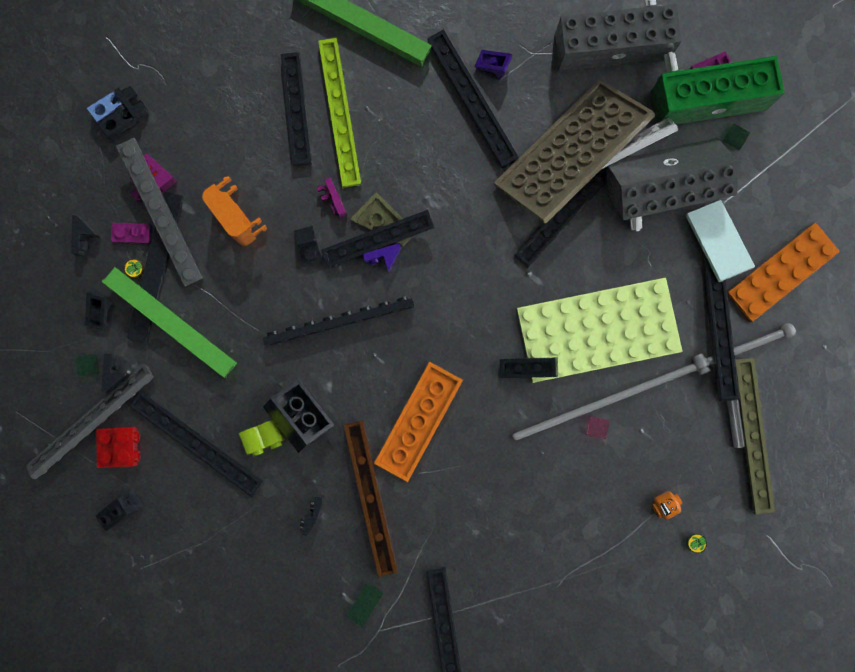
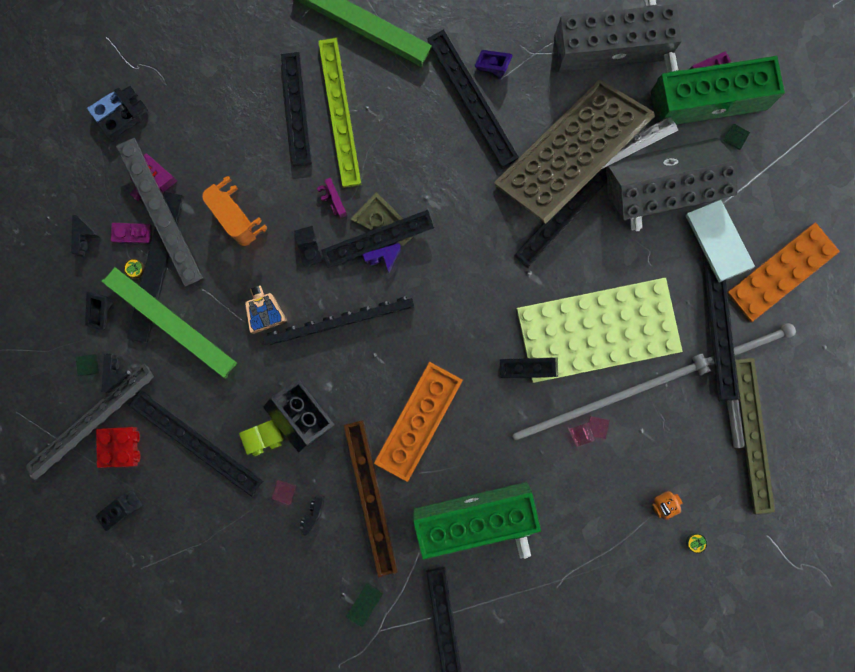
(263, 311): none -> torso
(284, 492): none -> clear pink tile
(478, 521): none -> green piece
(582, 434): none -> clear pink tile

